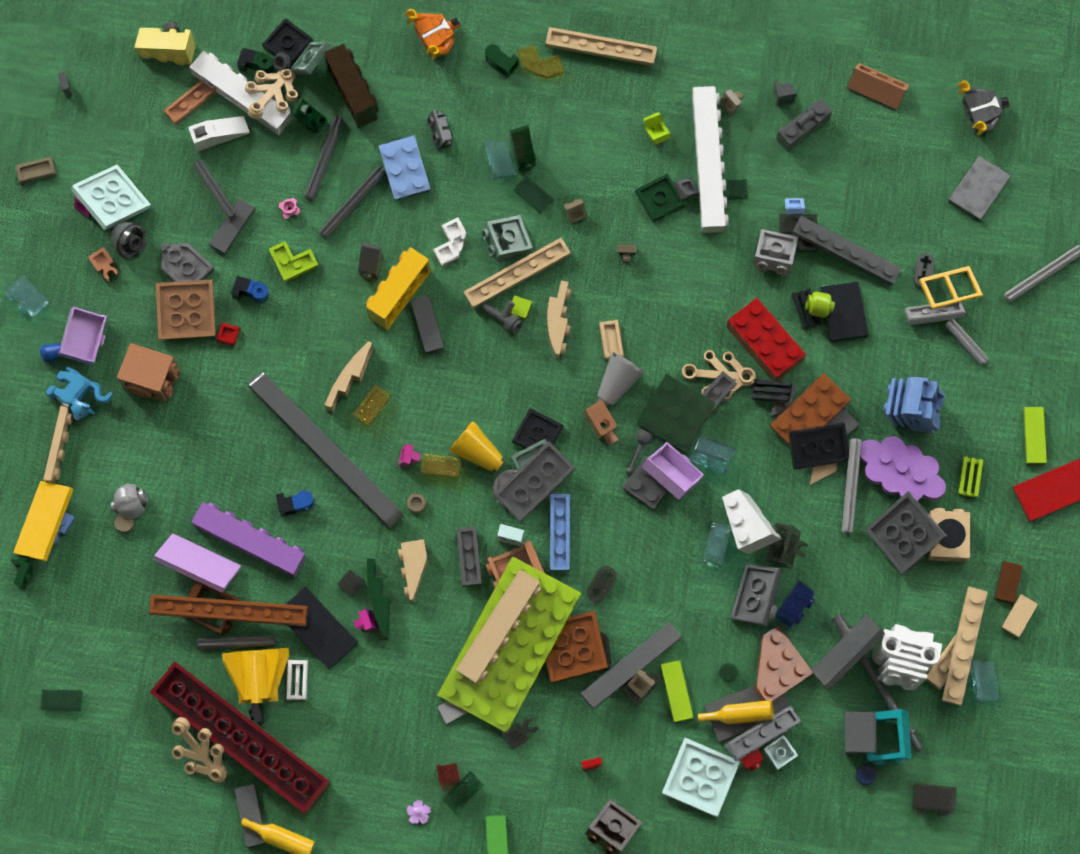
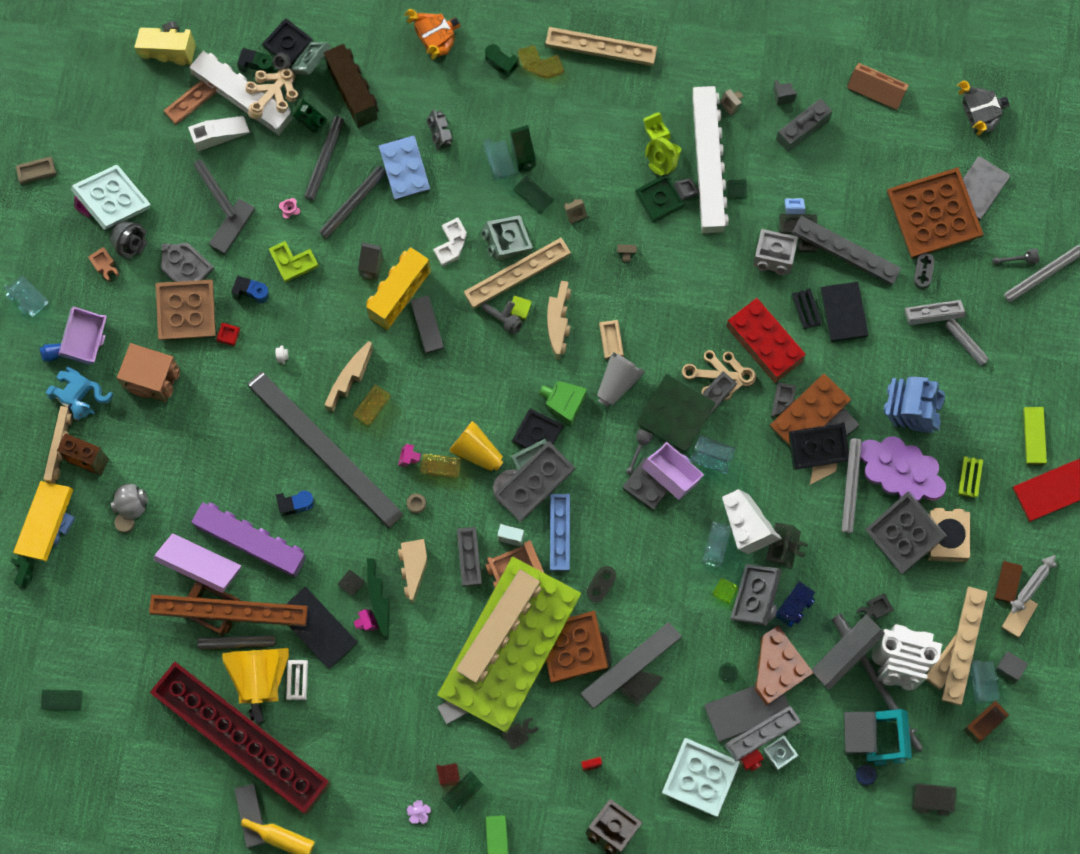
(64, 82): dark grey tile -> none
(78, 451): none -> reddish brown window
(215, 770): tan plant -> none
(282, 355): none -> white plate
(564, 400): none -> bright green torso
(599, 414): nougat torso -> none
(641, 683): dark tan tile -> none
(662, 155): none -> lime tile
(677, 691): lime tile -> none
(725, 590): none -> clear neon green tile
(741, 713): yellow piece -> none
(755, 396): black tile -> none
(819, 304): lime head -> none
(877, 607): none -> pearl dark grey plate
(934, 213): none -> dark orange plate
(945, 275): yellow window -> none
(986, 722): none -> reddish brown panel
(1011, 667): none -> dark grey panel
(1030, 256): none -> dark grey hinge
(1033, 584): none -> light grey wheel

